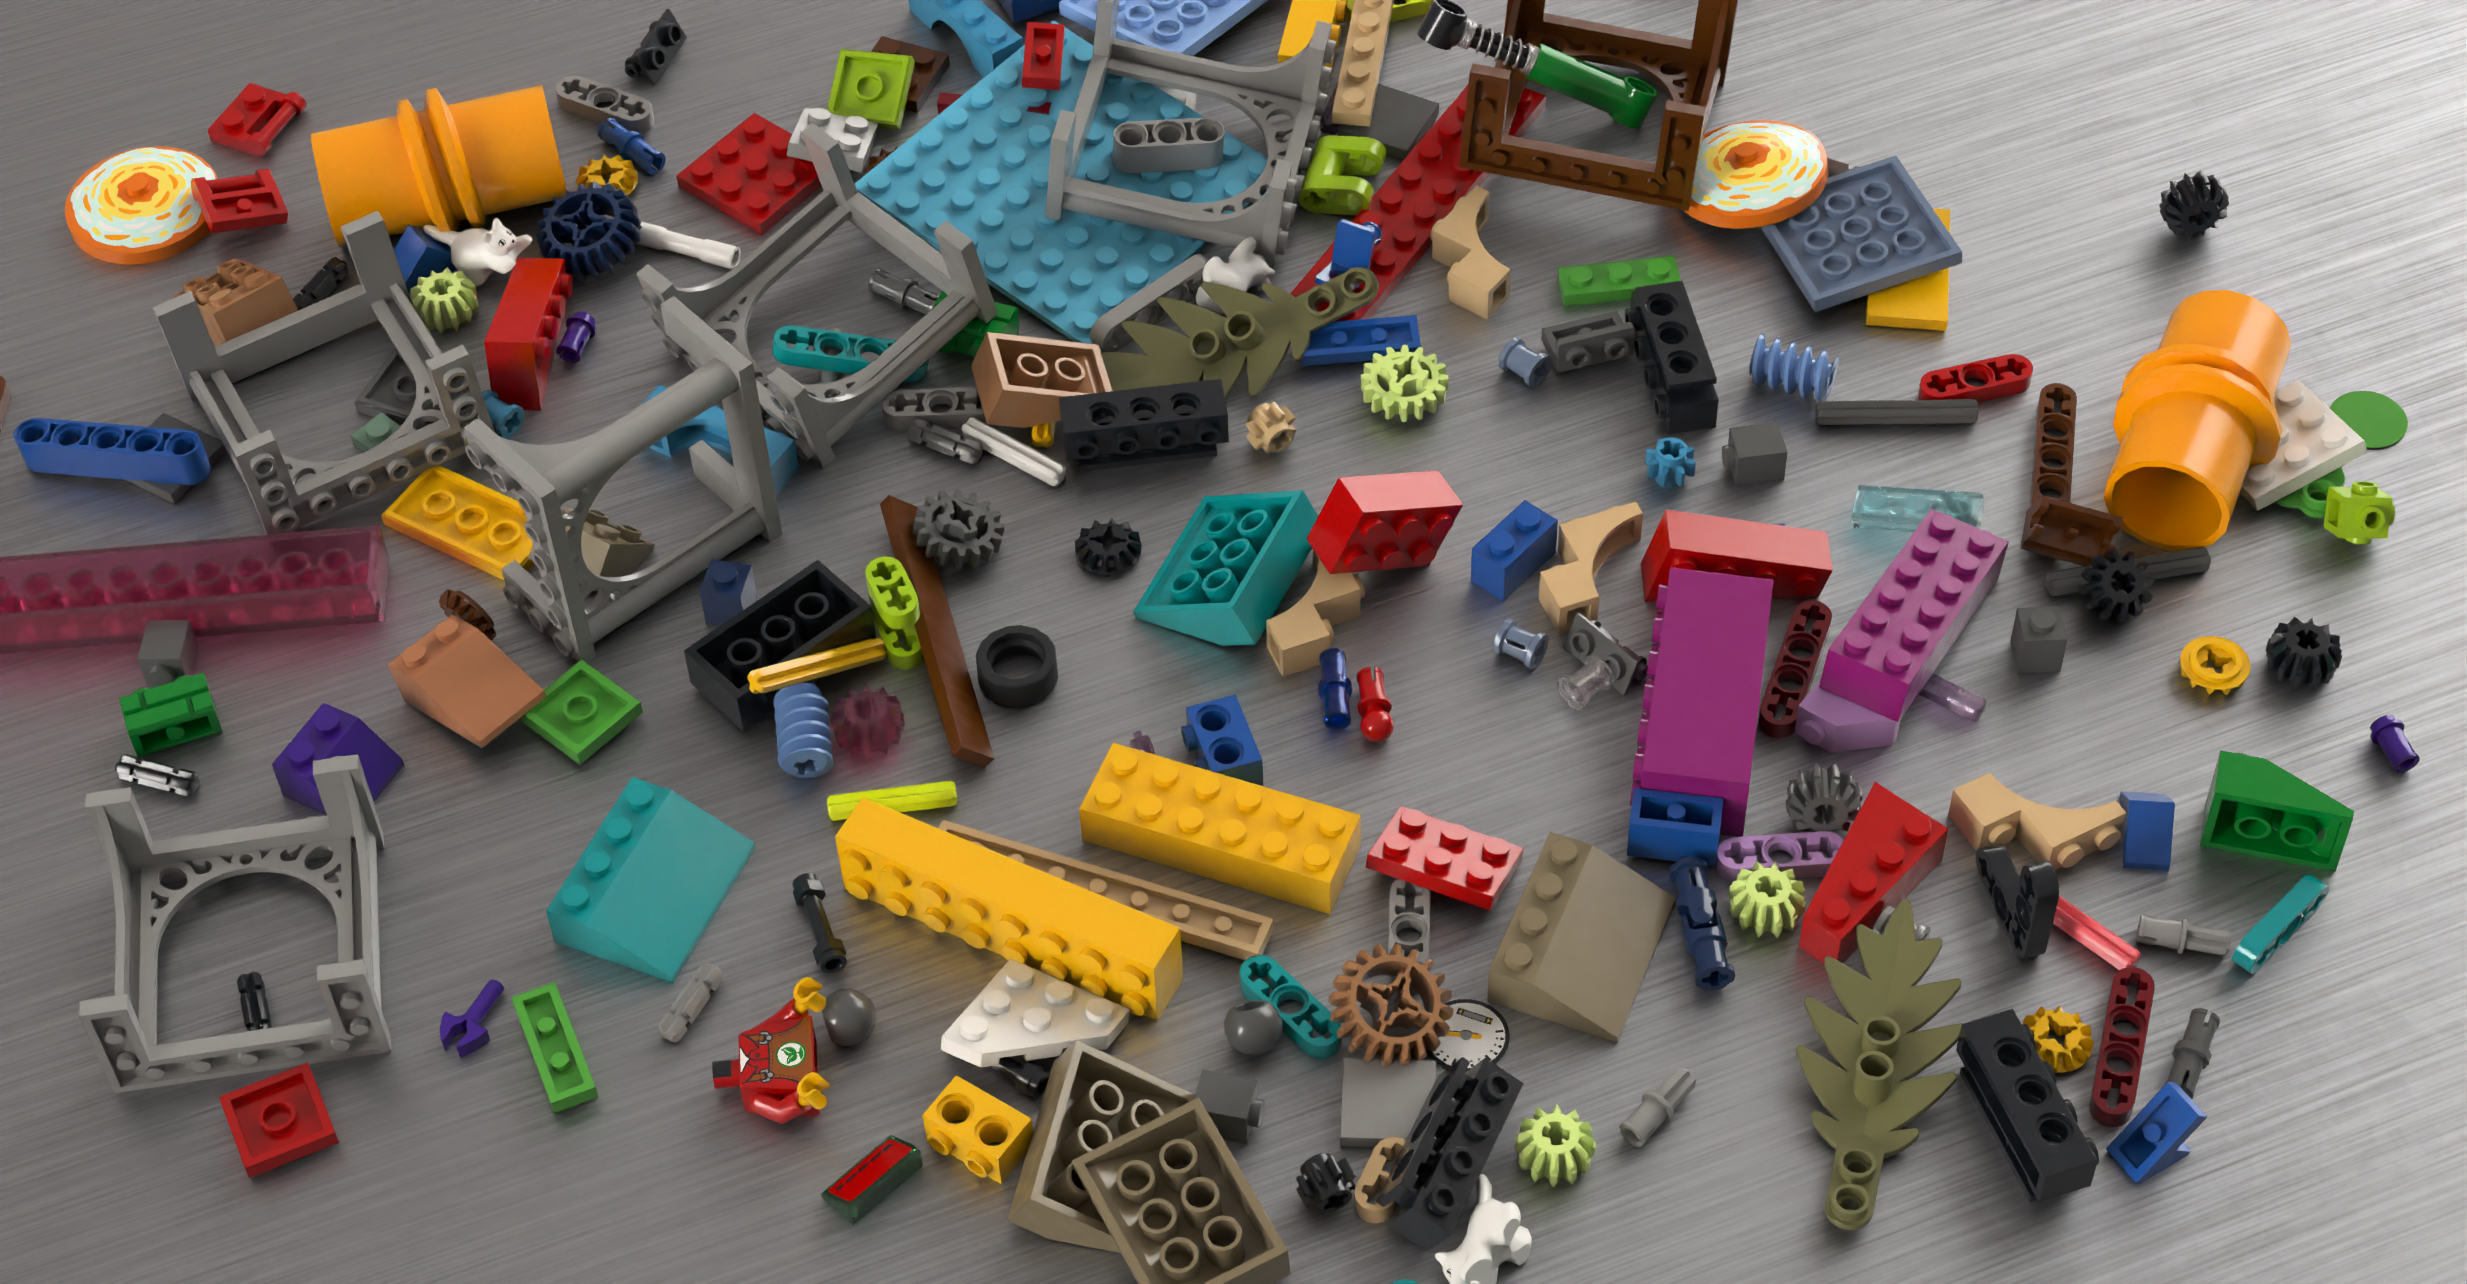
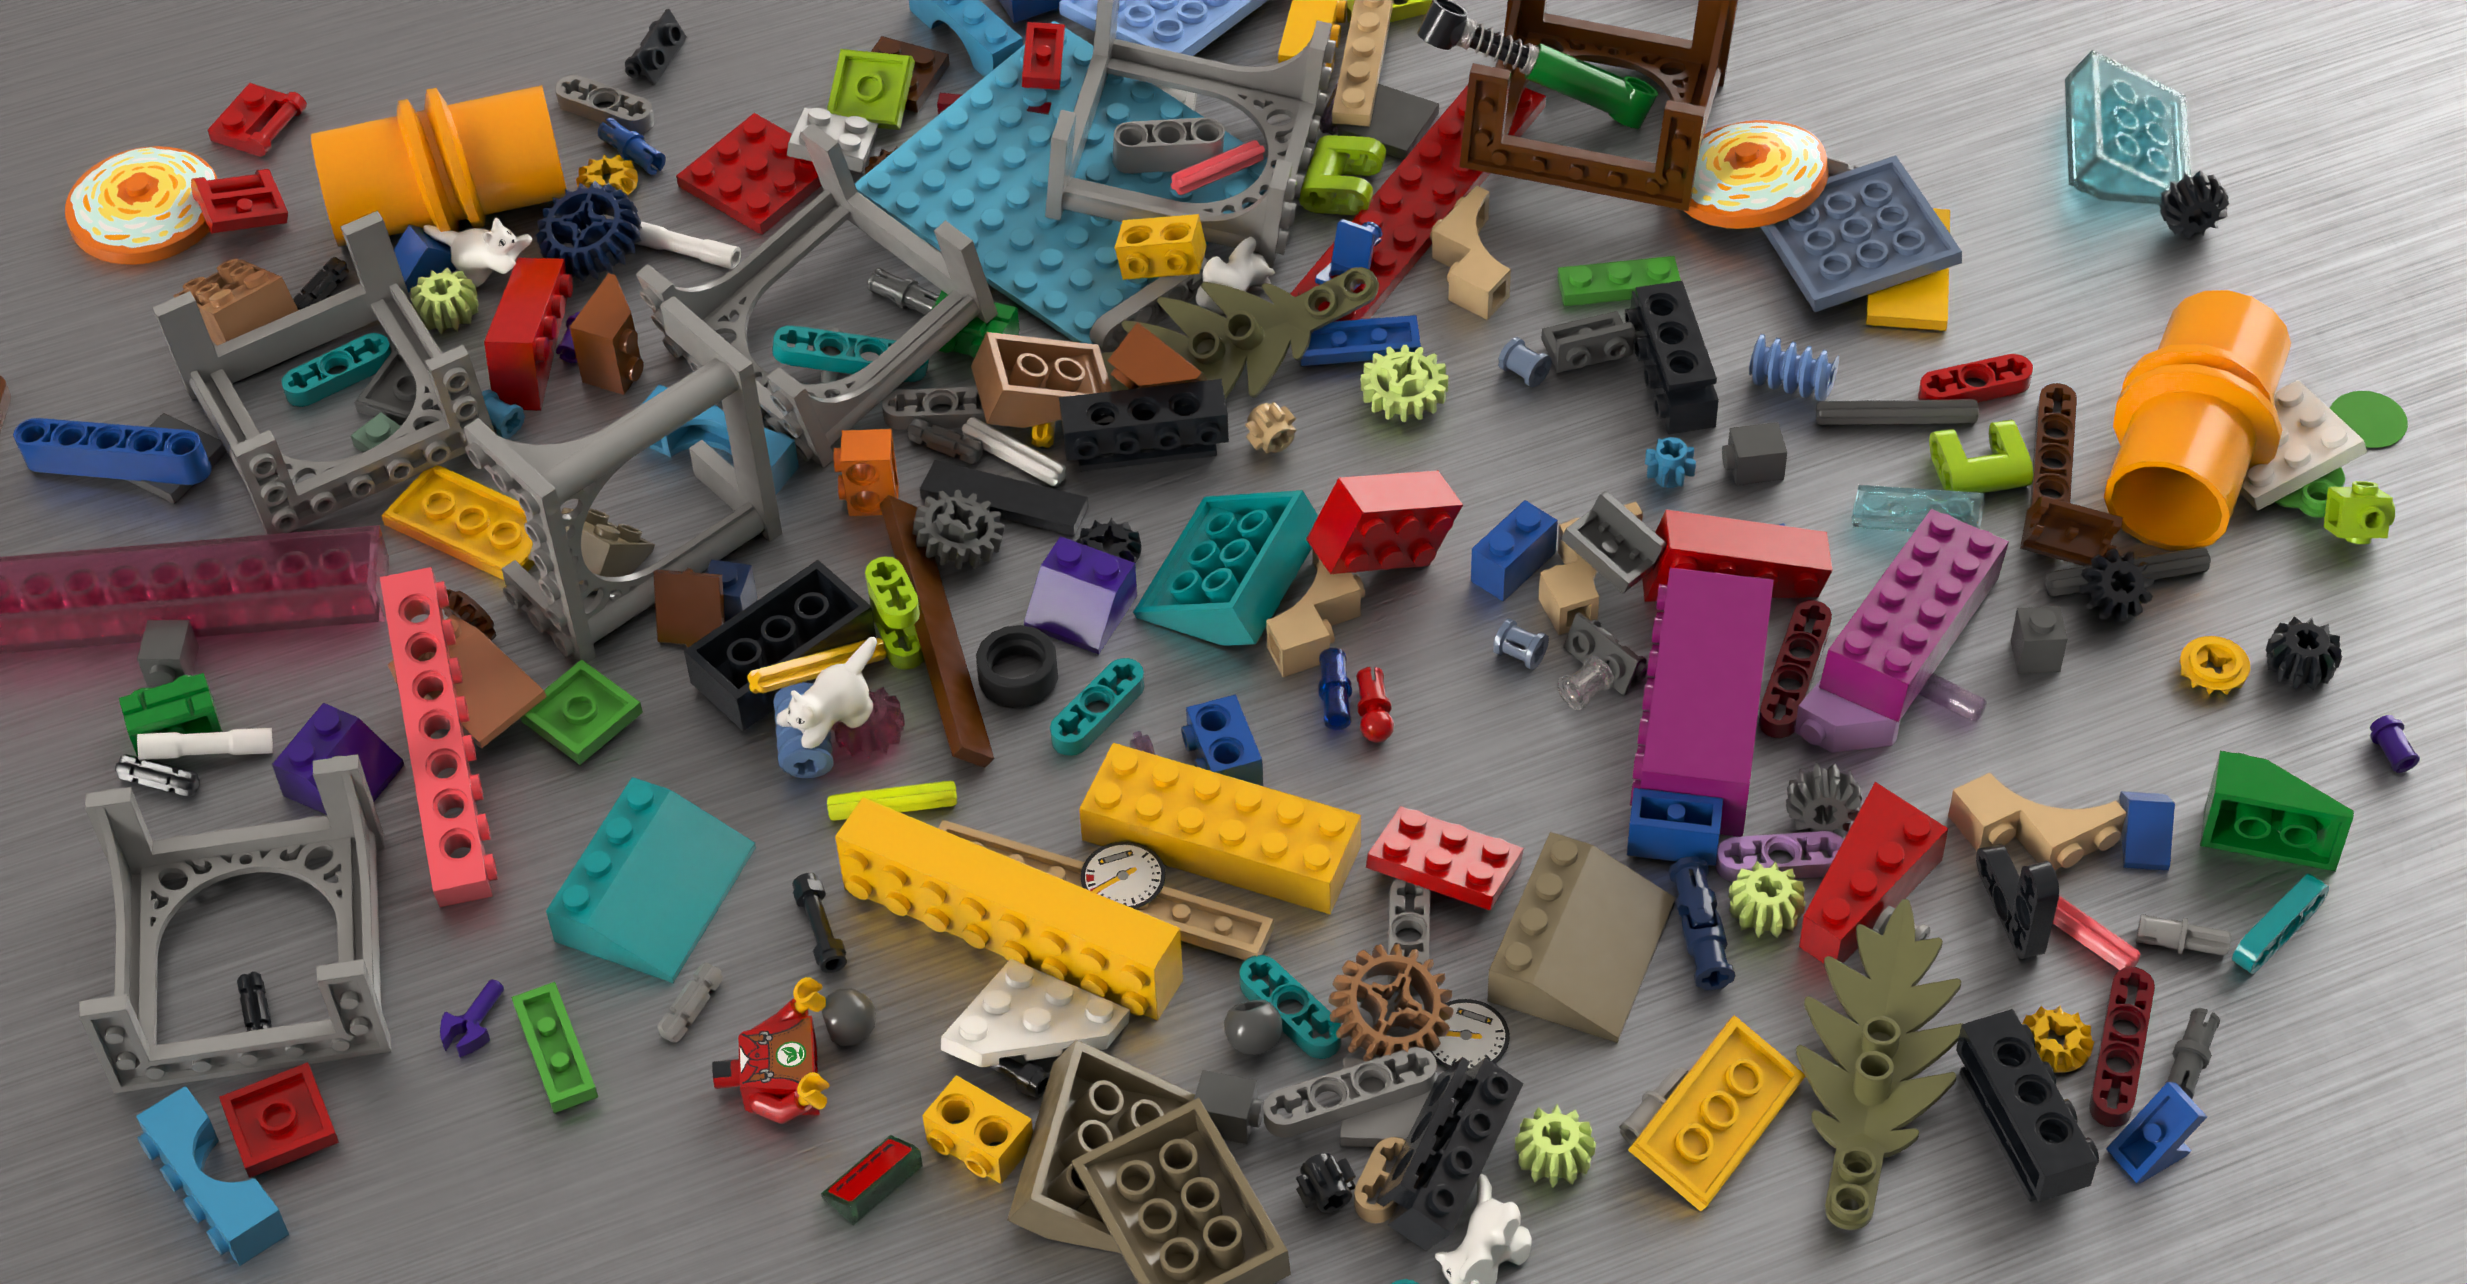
(177, 745): none -> white piece
(238, 1212): none -> dark azure arch
(308, 373): none -> teal beam
(451, 878): none -> coral brick
(607, 340): none -> dark orange slope
(687, 605): none -> reddish brown piece
(836, 696): none -> white animal
(867, 470): none -> orange brick
(1011, 497): none -> black tile
(1081, 595): none -> dark purple slope
(1093, 723): none -> teal beam
(1124, 873): none -> white sticker
(1150, 362): none -> dark orange slope
(1160, 247): none -> yellow brick
(1217, 167): none -> coral axle
(1353, 1099): none -> light grey beam
(1615, 542): none -> dark grey bracket
(1717, 1113): none -> yellow tile
(2003, 470): none -> lime connector
(2123, 132): none -> clear light blue slope

